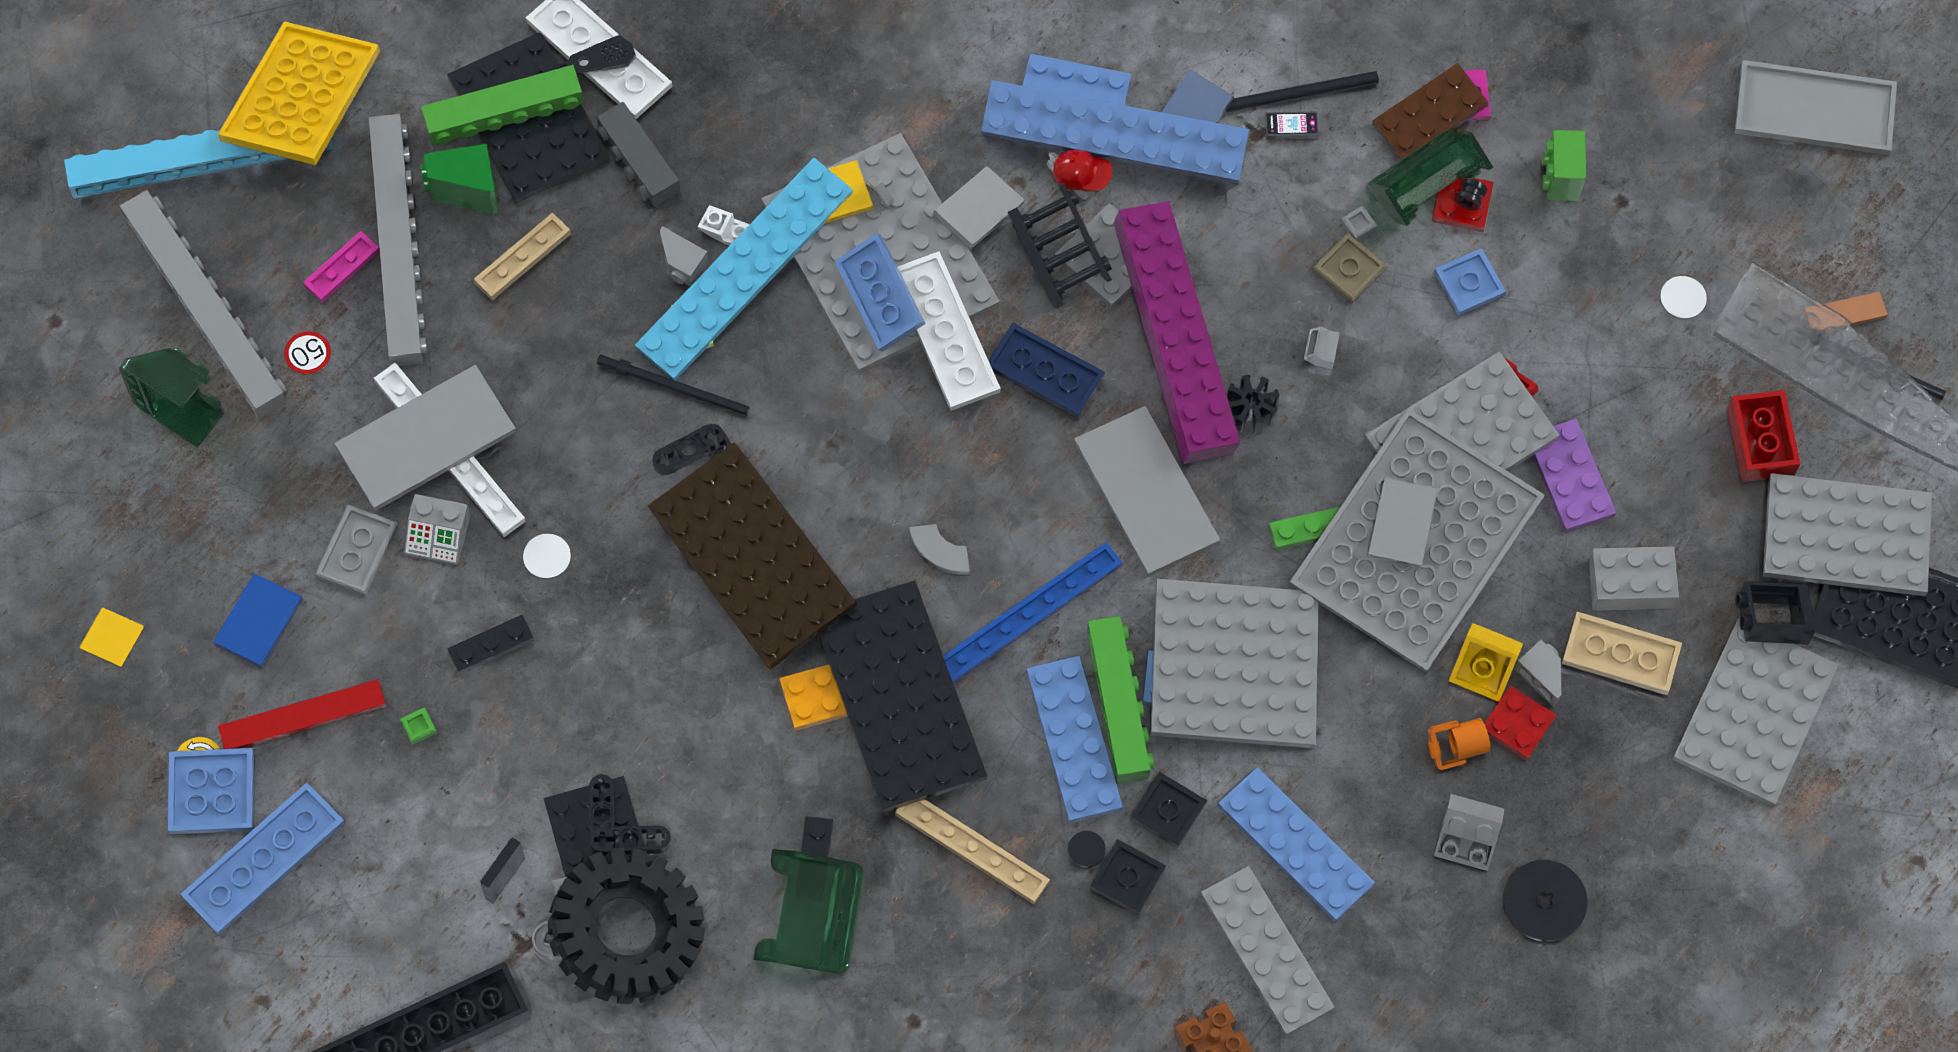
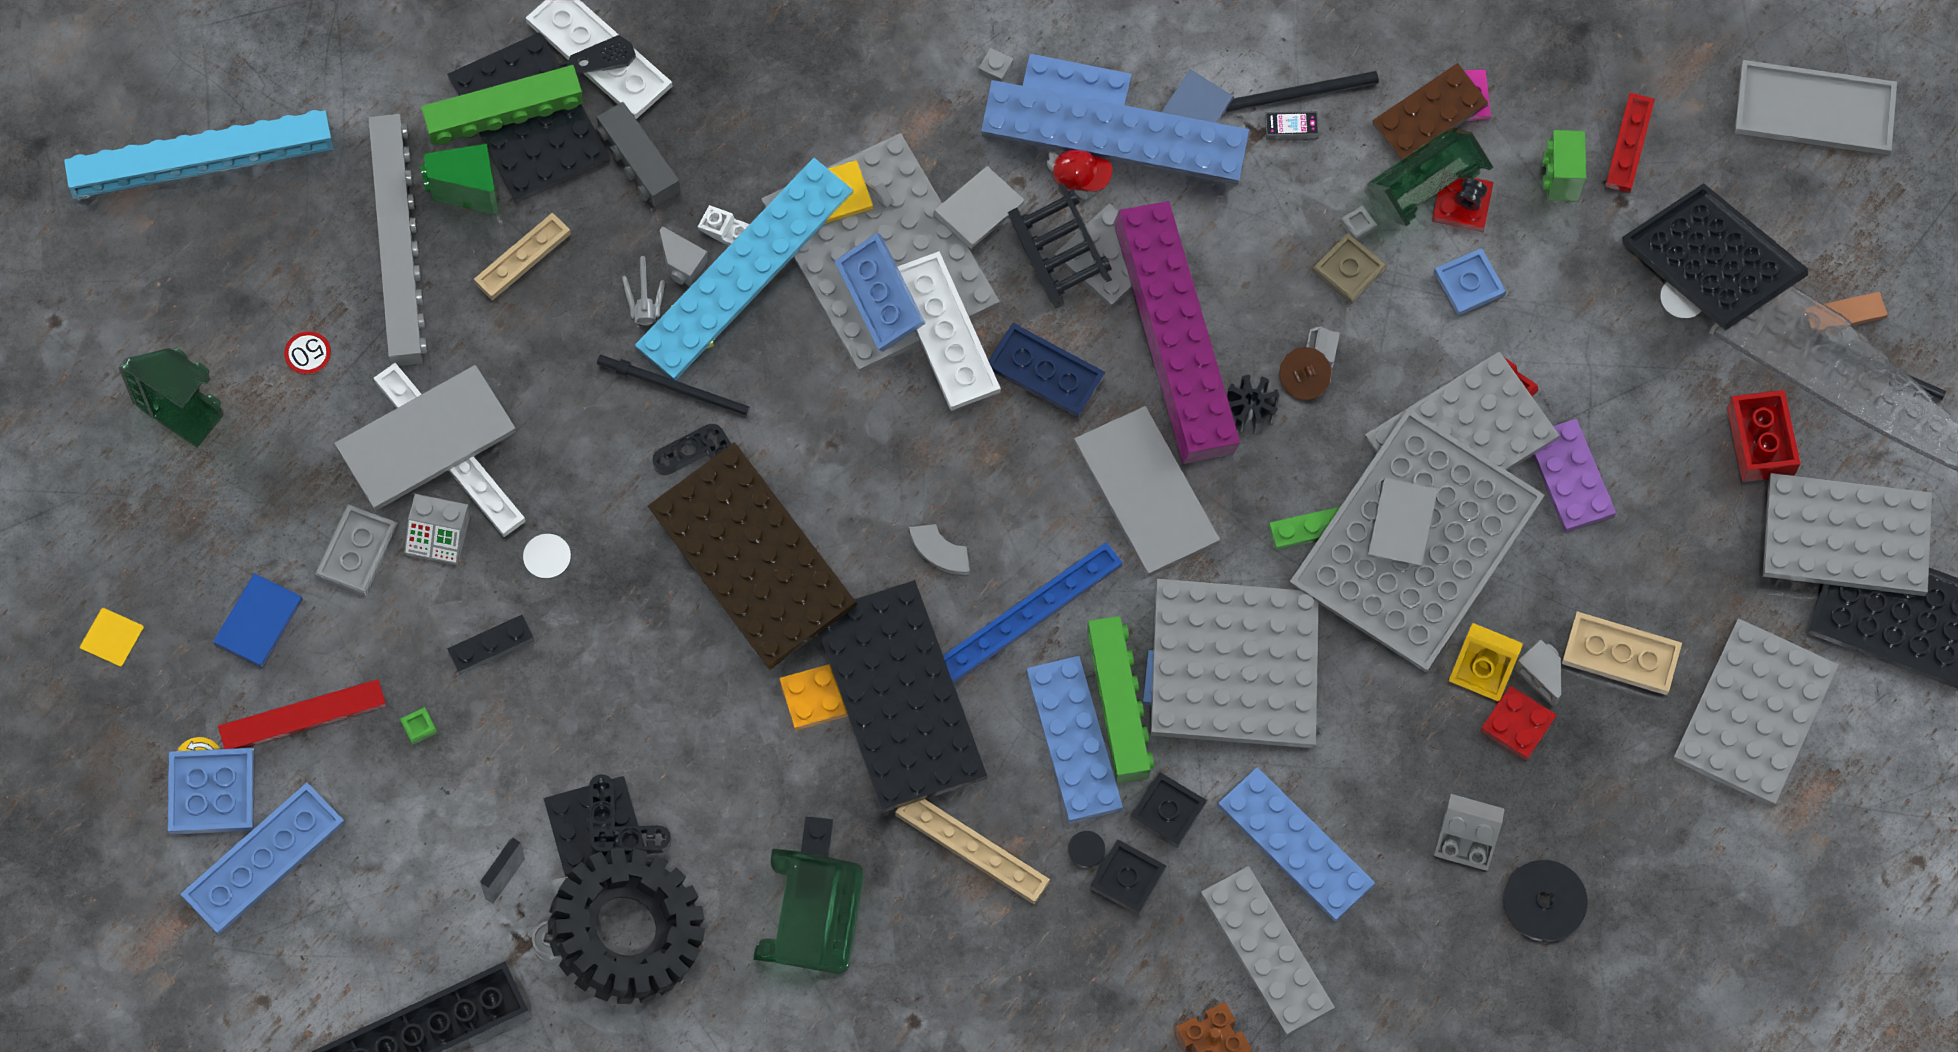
(203, 304): light grey brick -> none
(299, 93): yellow plate -> none
(341, 267): dark pink plate -> none
(644, 311): none -> light grey plant
(995, 65): none -> light grey plate
(1305, 373): none -> reddish brown piece
(1465, 740): orange piece -> none
(1630, 142): none -> red plate
(1633, 578): light grey brick -> none
(1715, 256): none -> black plate
(1781, 594): black window -> none

